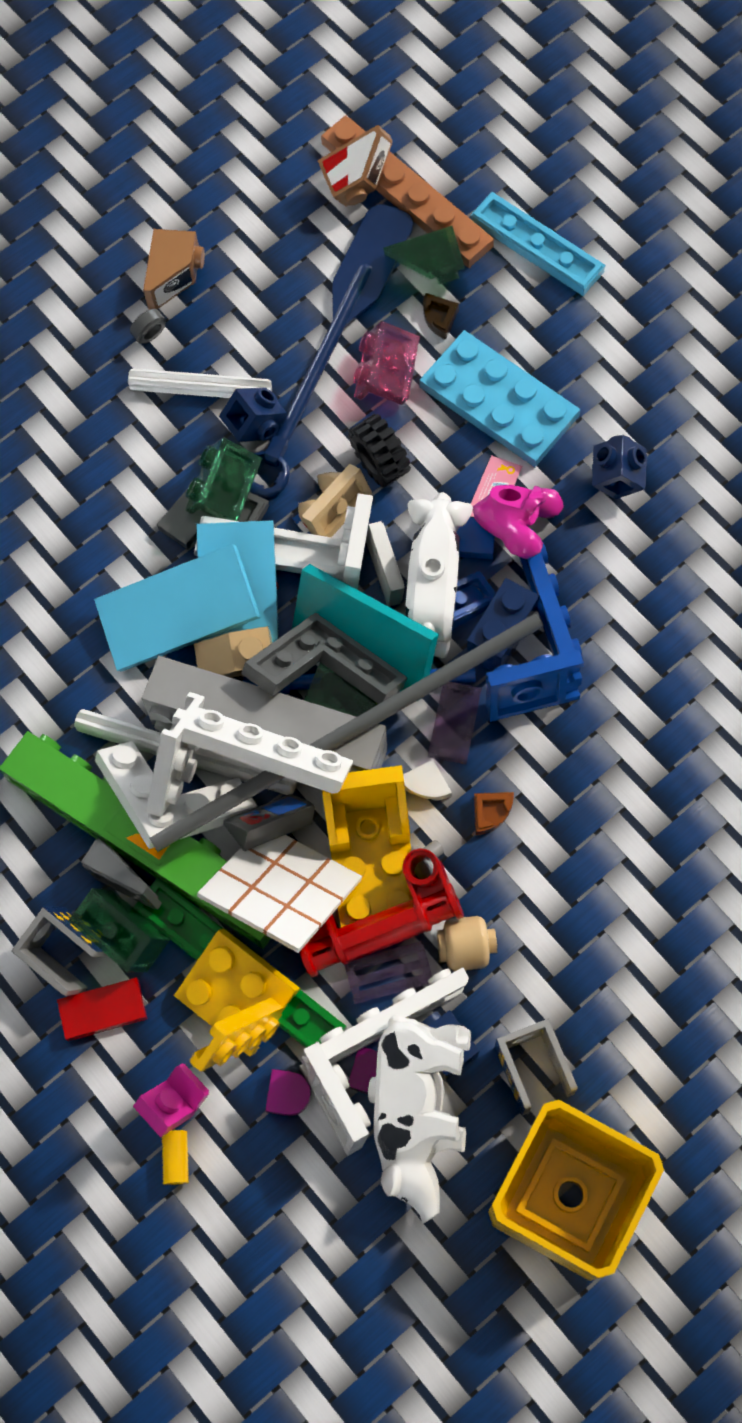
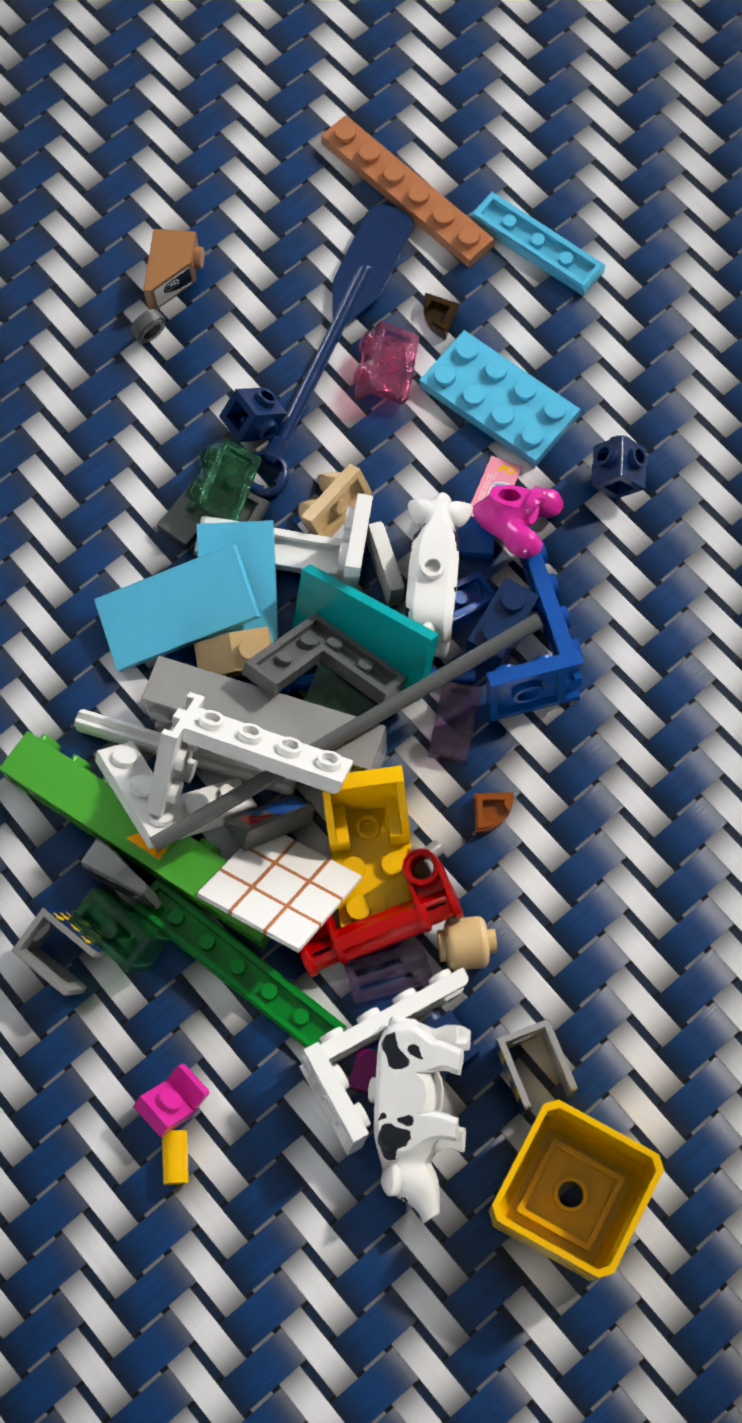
(102, 1009): red tile -> none
(191, 383): white axle -> none
(235, 996): yellow bracket -> none
(287, 1093): magenta tile -> none
(356, 166): slope -> none
(379, 450): black tyre -> none
(427, 782): white tile -> none
(429, 255): clear green slope -> none

